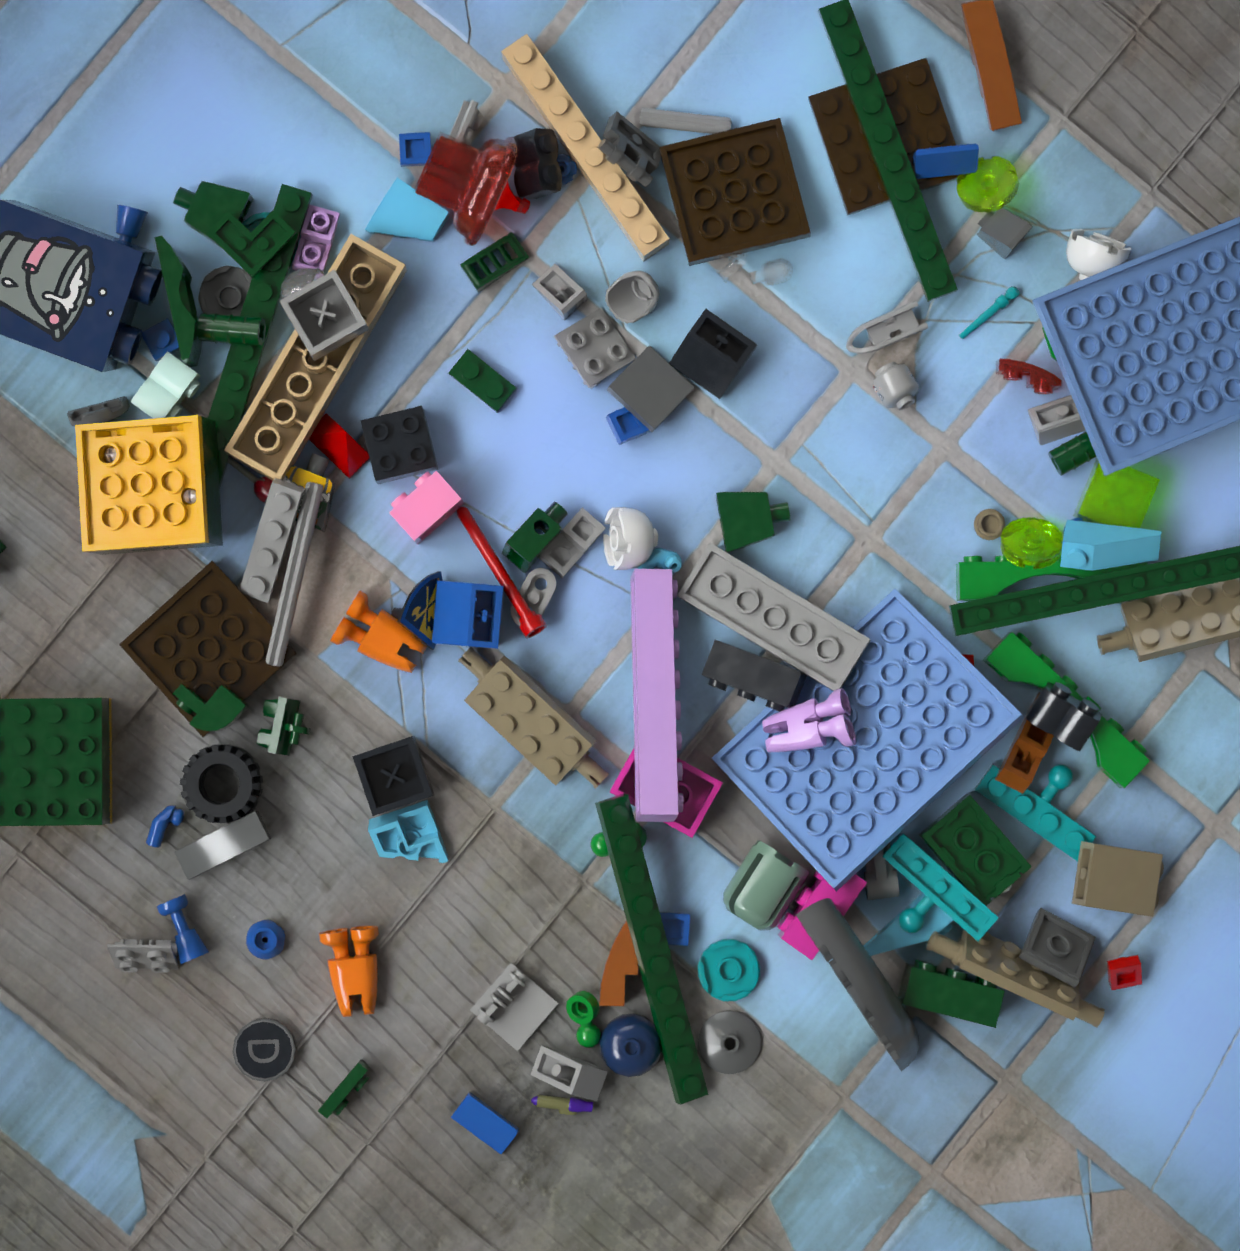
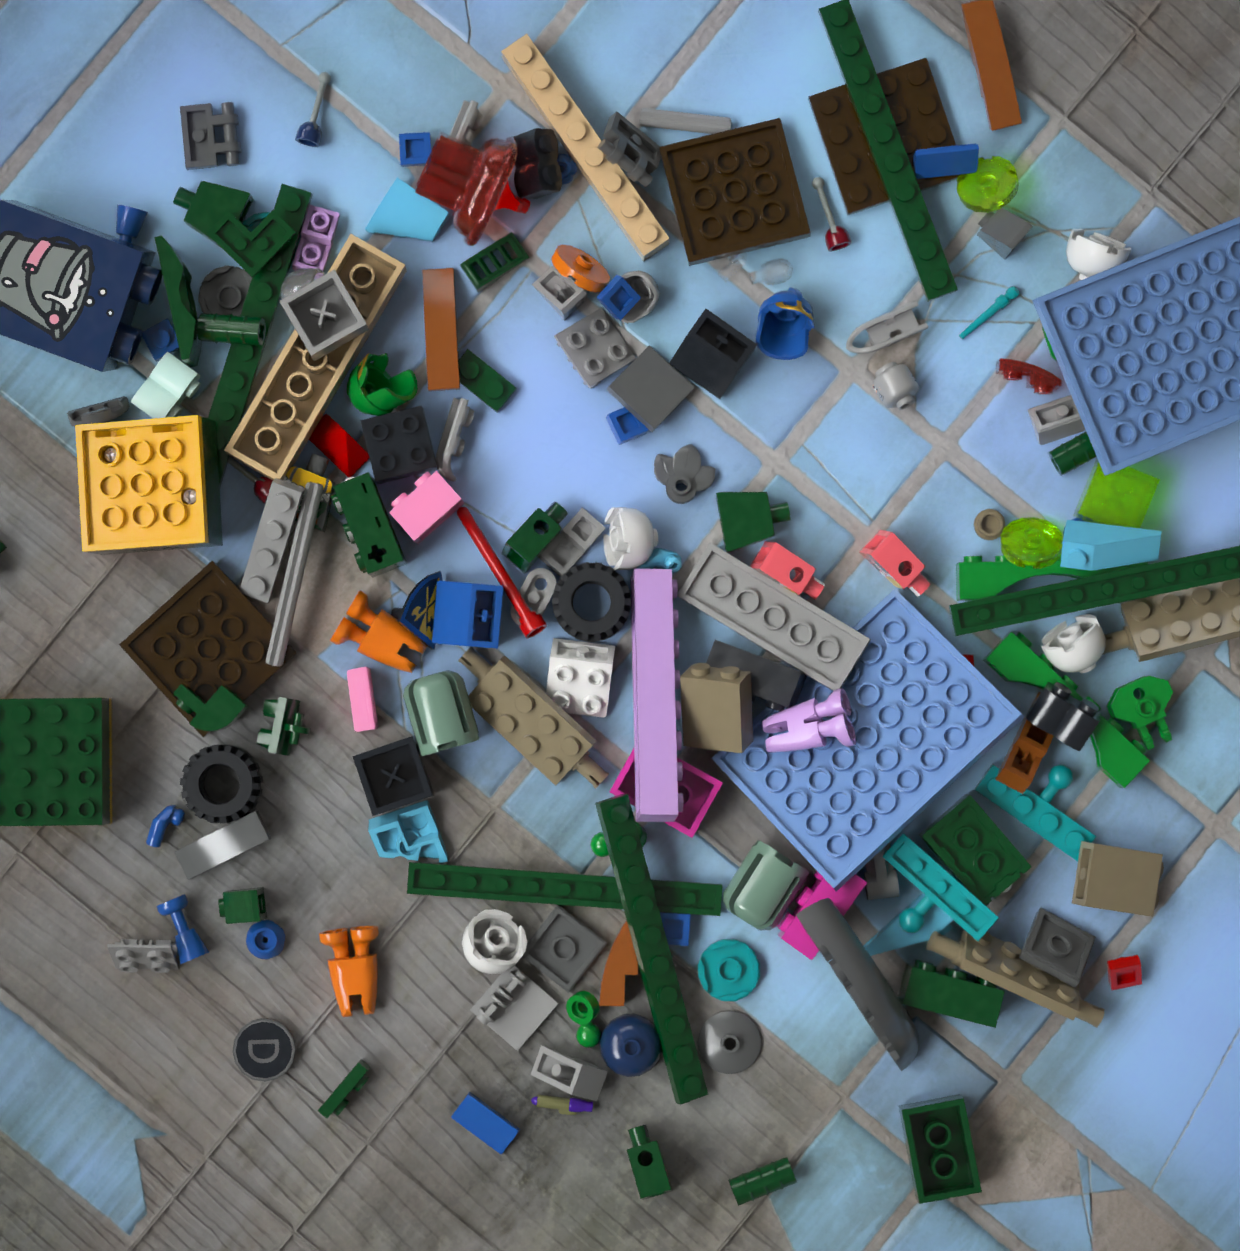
(199, 135): none -> dark grey plate
(243, 905): none -> dark green slope
(309, 132): none -> hinge
(362, 699): none -> bright pink slope
(368, 524): none -> dark green piece
(377, 392): none -> green helmet
(440, 712): none -> sand green cylinder
(441, 329): none -> dark orange slope
(450, 442): none -> light grey piece
(493, 942): none -> white cylinder
(555, 888): none -> dark green plate
(563, 948): none -> dark grey tile
(580, 265): none -> orange plate
(580, 676): none -> white bracket
(591, 574): none -> black tyre
(618, 297): none -> blue plate
(650, 1179): none -> dark green torso
(683, 469): none -> dark grey plate
(716, 708): none -> dark tan brick
(762, 1181): none -> dark green axle
(777, 563): none -> coral torso
(784, 325): none -> blue helmet
(837, 236): none -> hinge
(886, 553): none -> coral torso
(940, 1149): none -> dark green brick
(1075, 646): none -> white cylinder
(1144, 710): none -> green hinge

